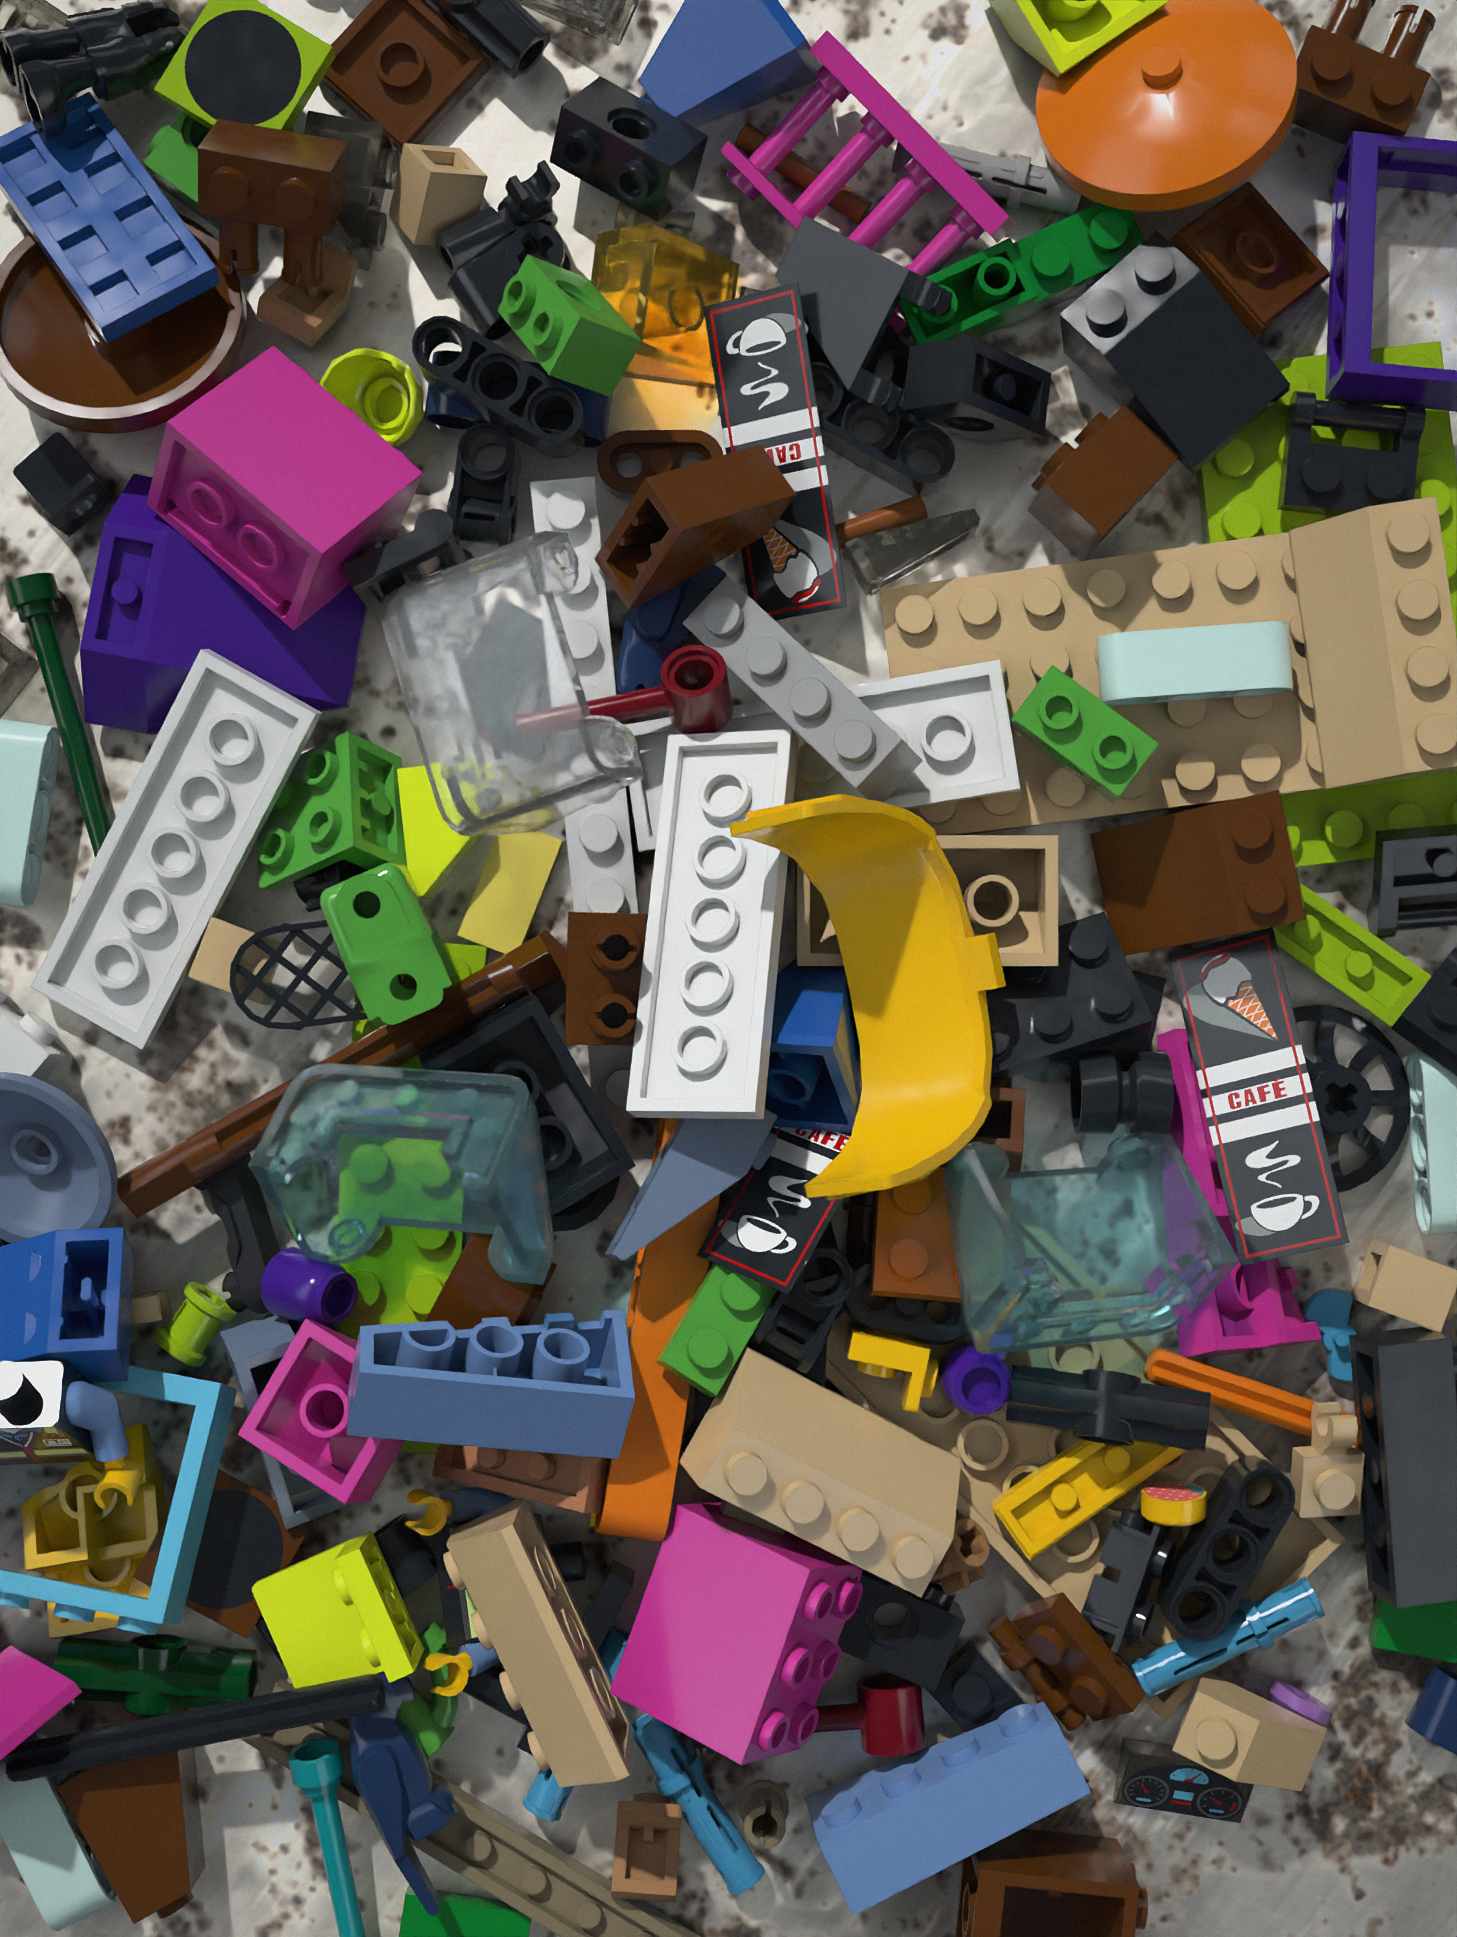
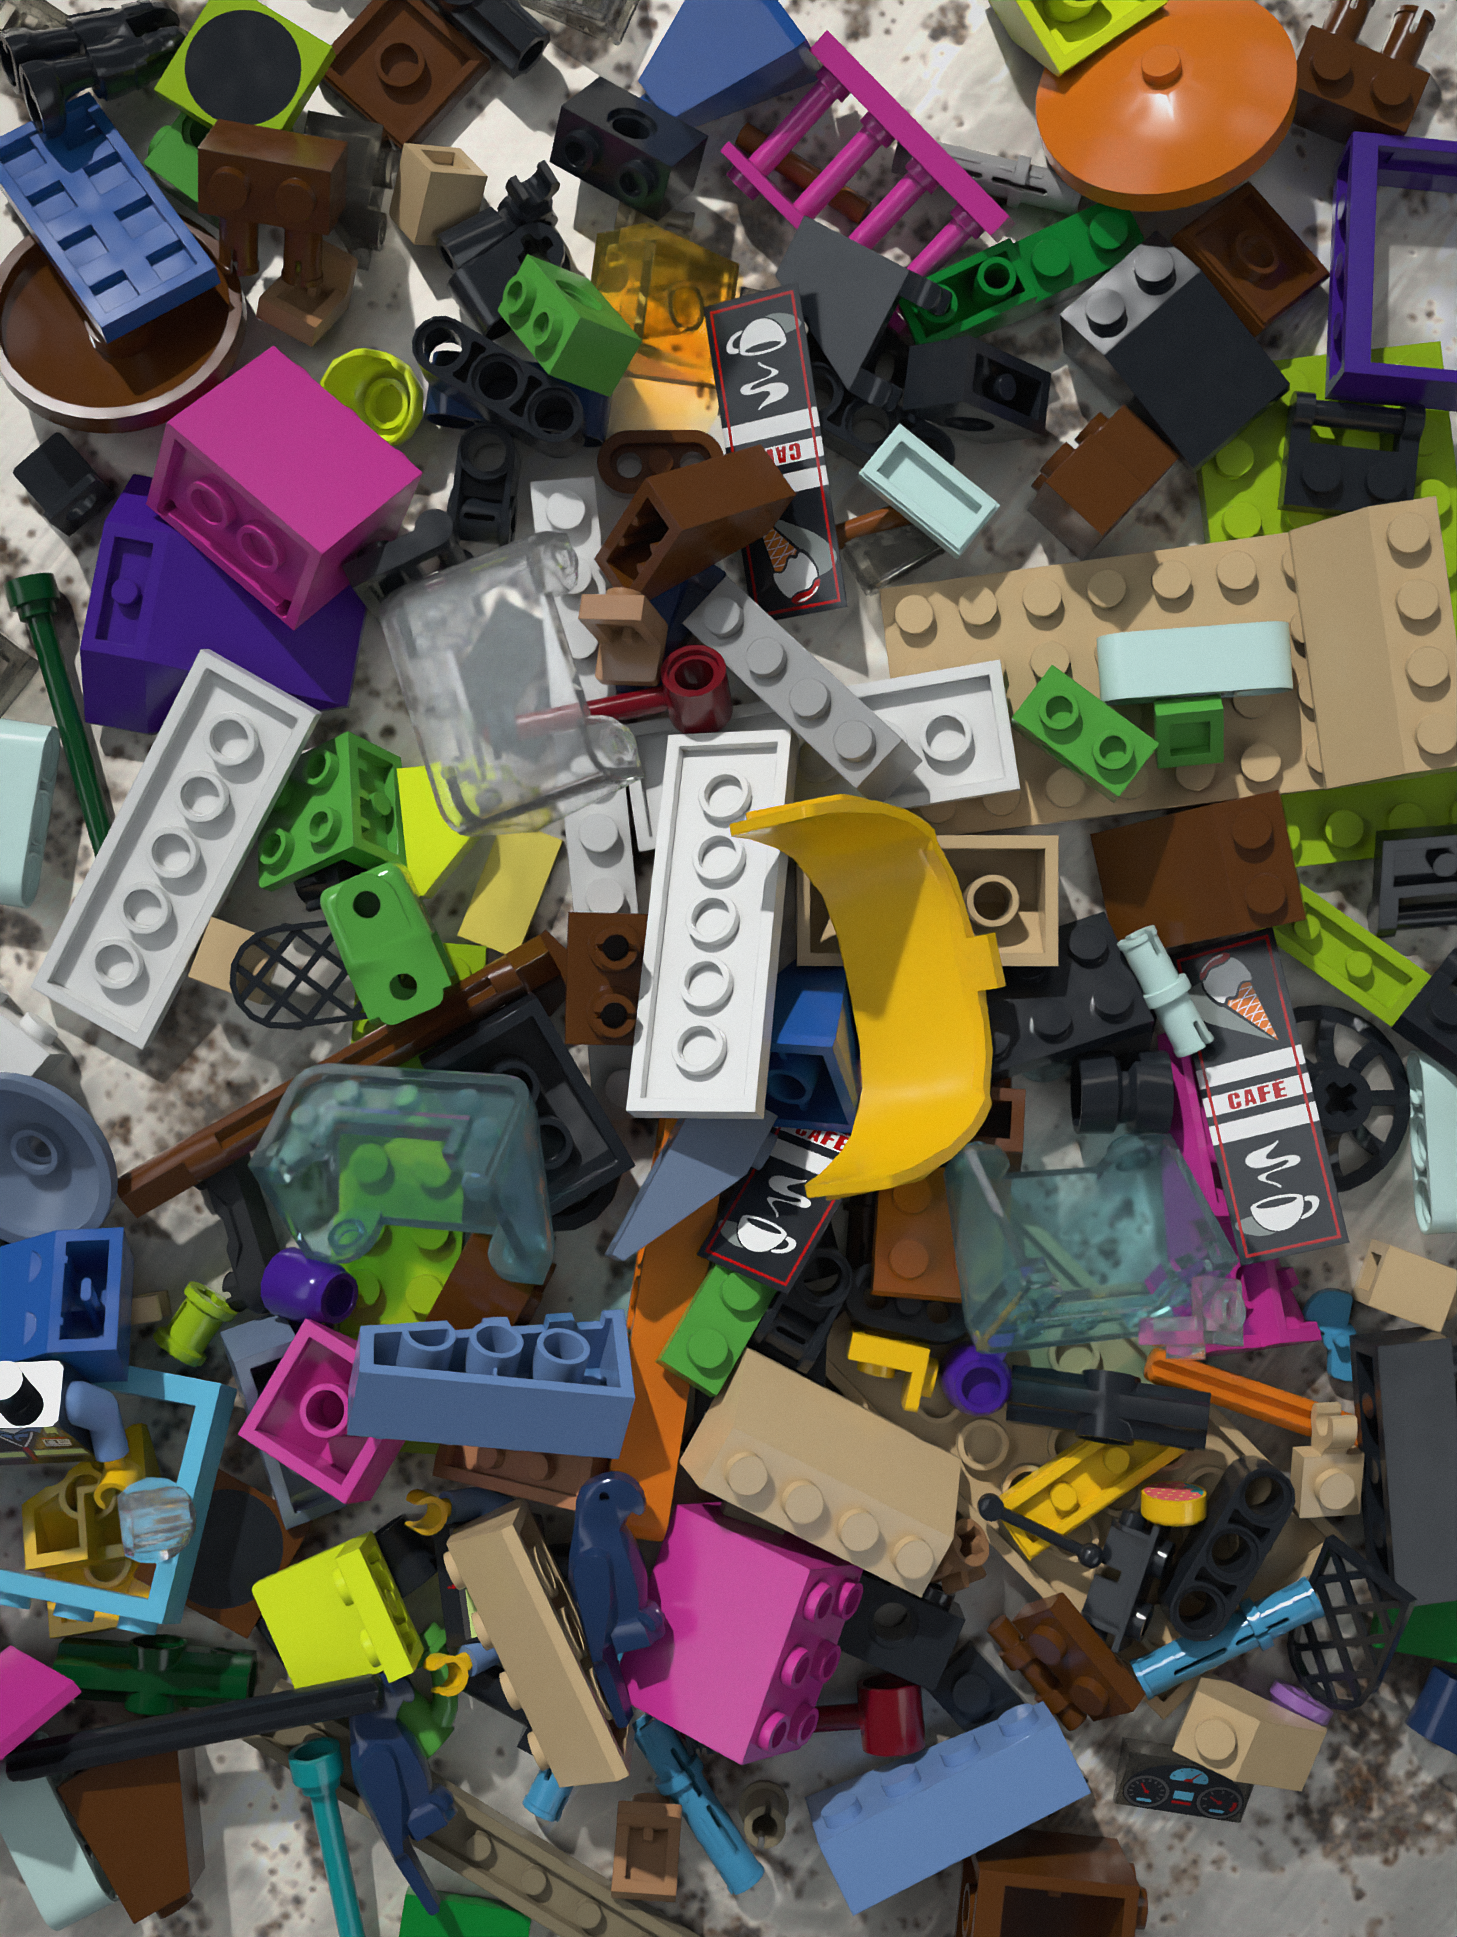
(155, 1519): none -> clear piece
(611, 1582): none -> dark blue animal
(629, 636): none -> medium nougat bracket
(928, 491): none -> light aqua tile
(992, 1508): none -> black hinge
(1165, 991): none -> light aqua pin
(1189, 731): none -> bright green plate
(1214, 1322): none -> clear bracket
(1337, 1549): none -> black window

